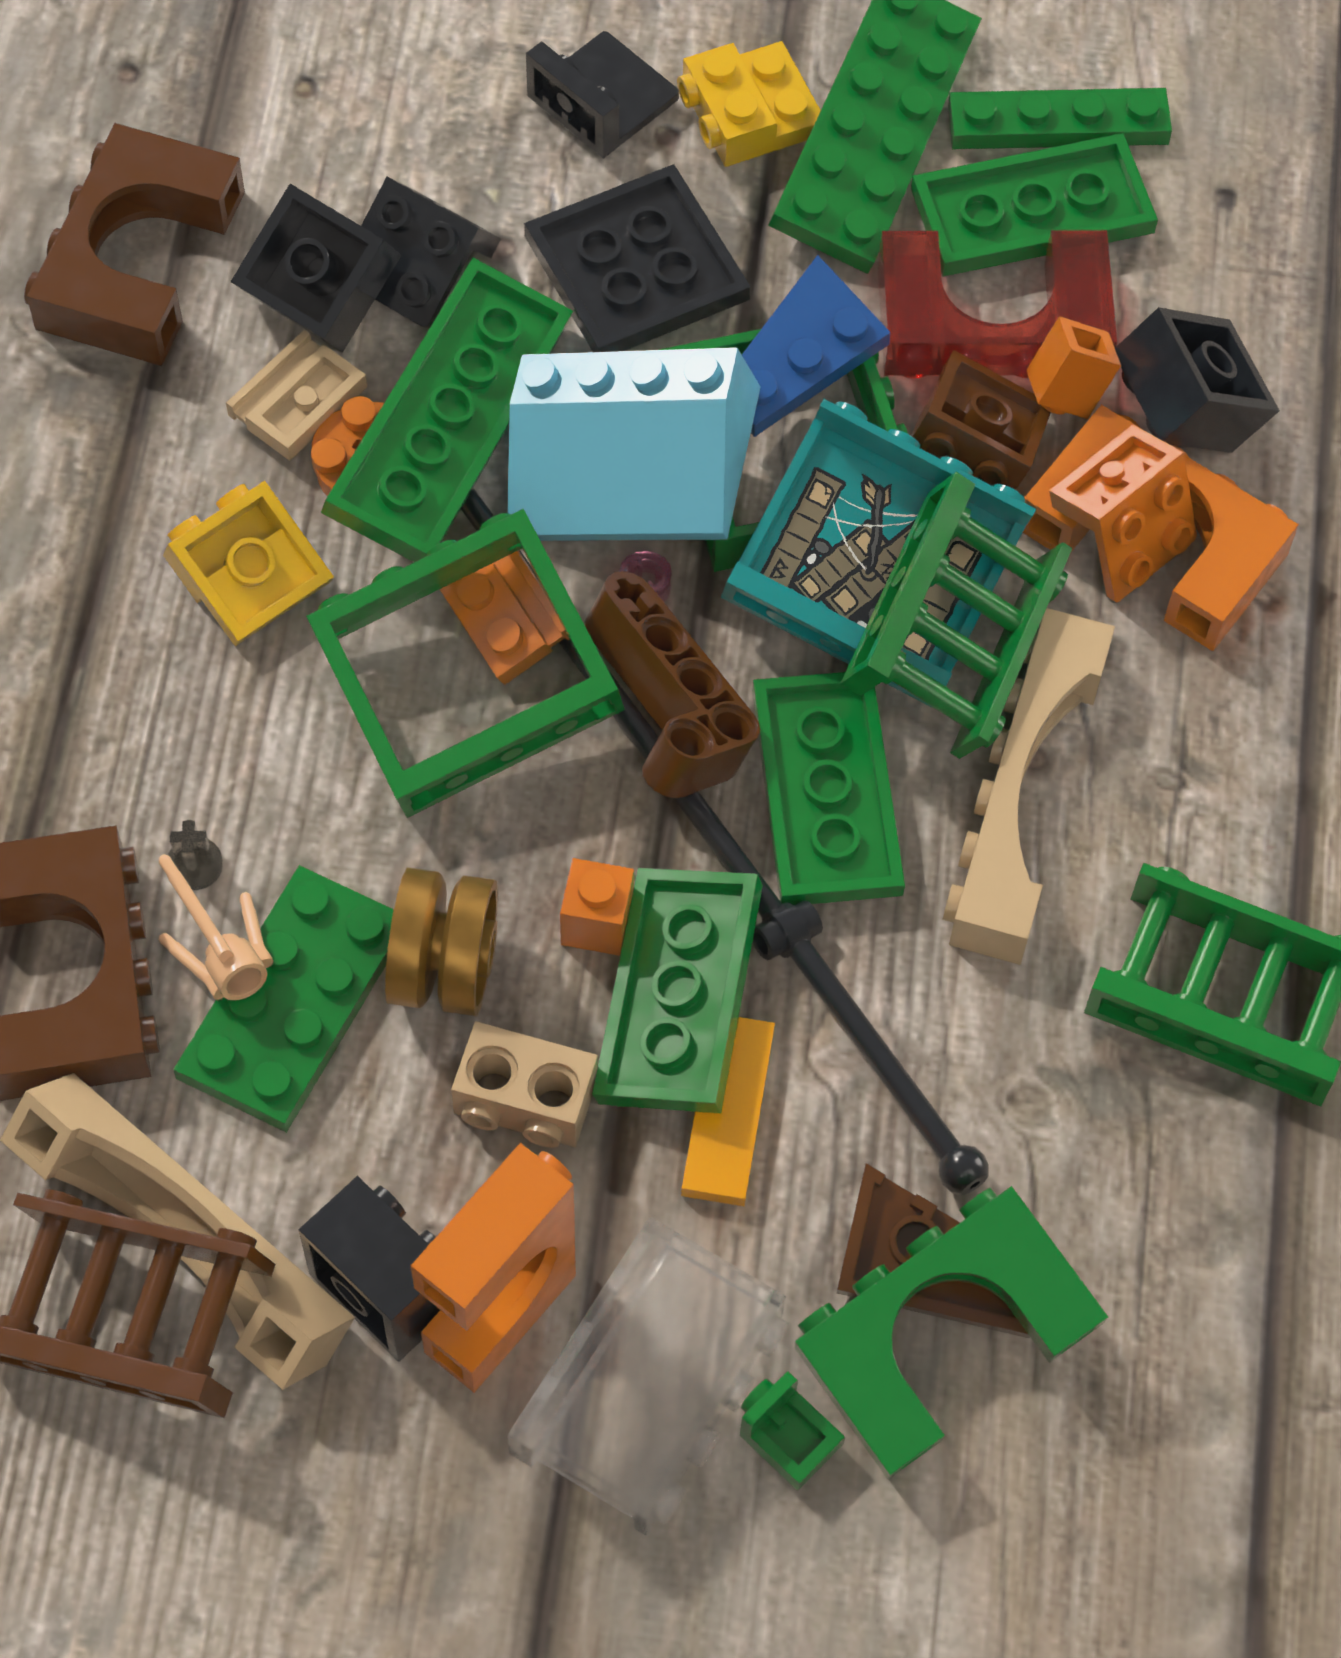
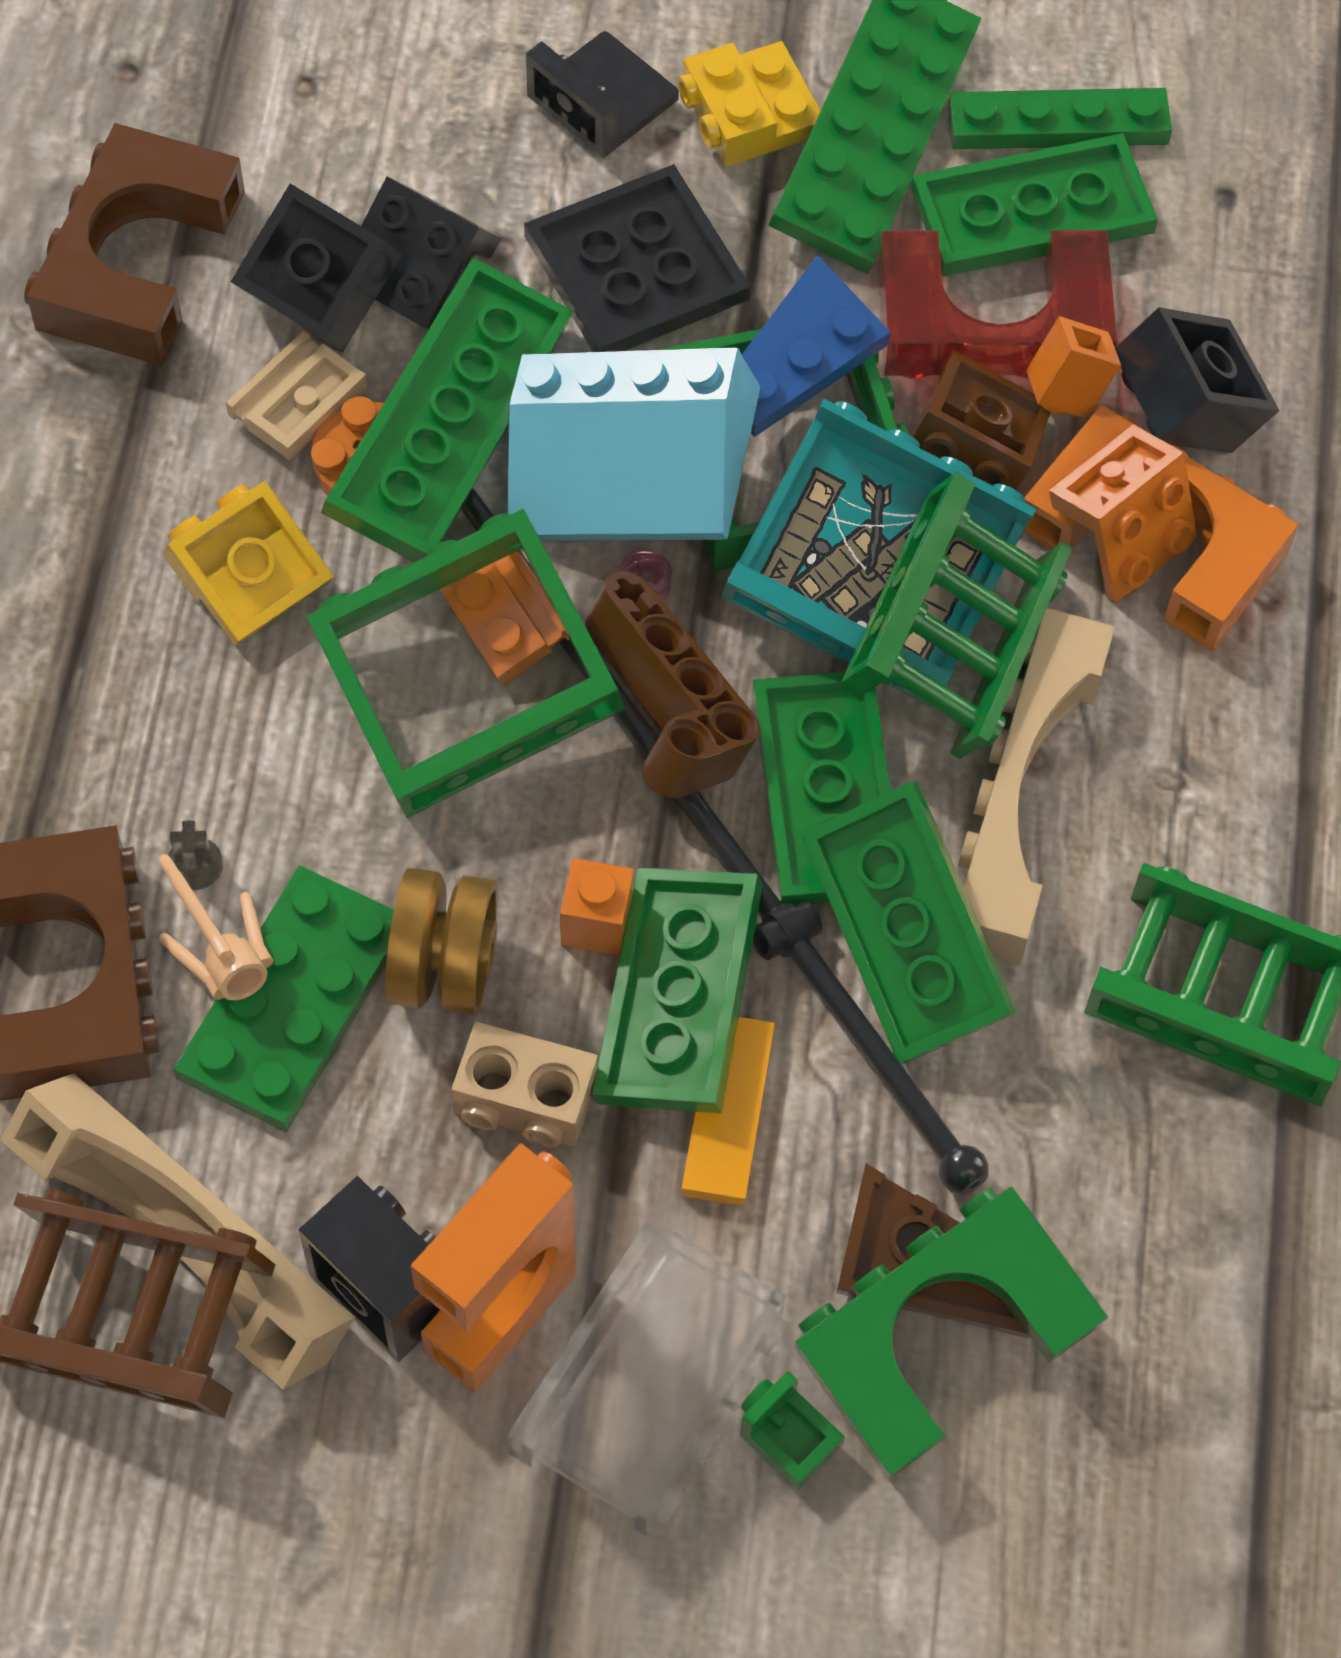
(908, 923): none -> green plate

